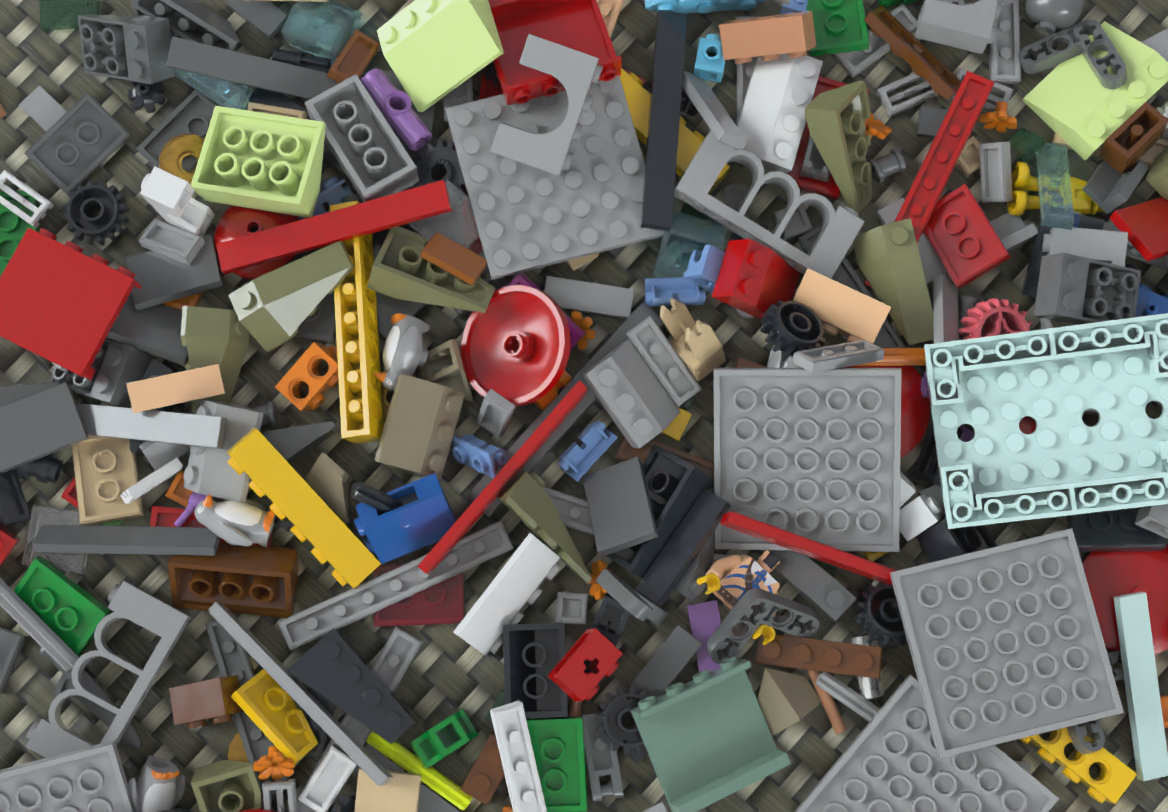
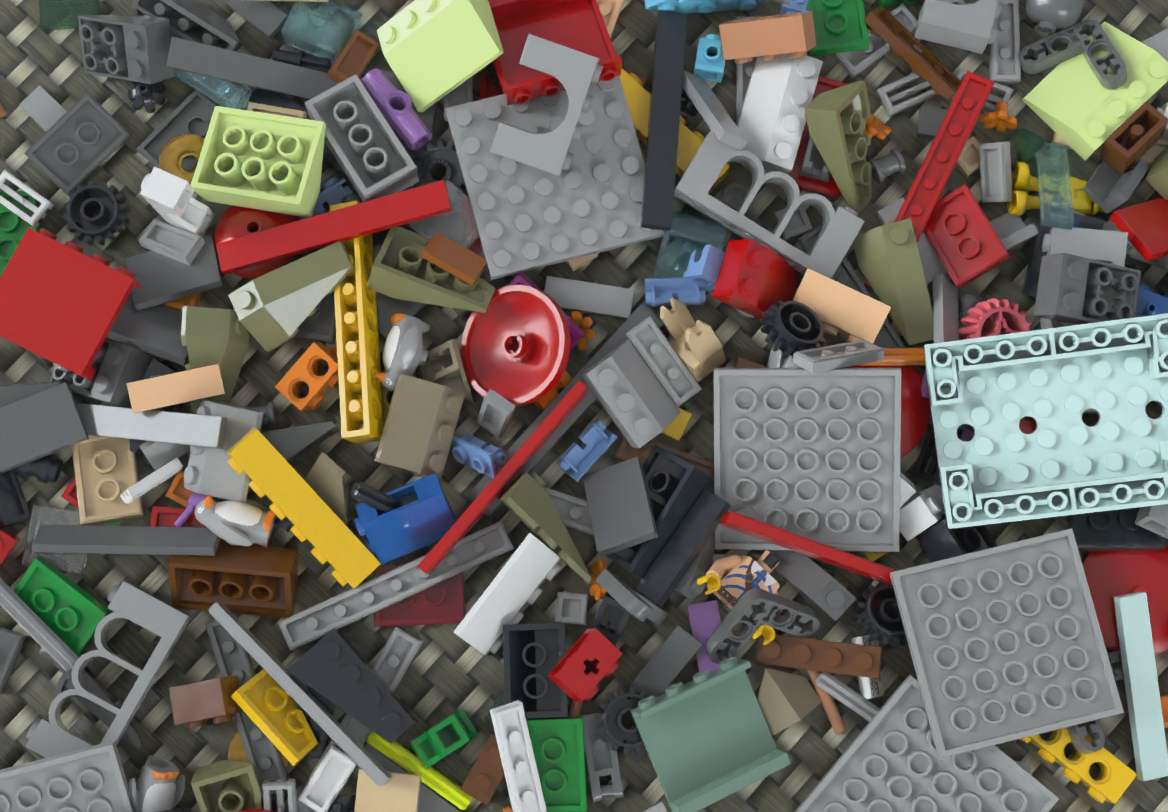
(274, 764): orange plant -> none

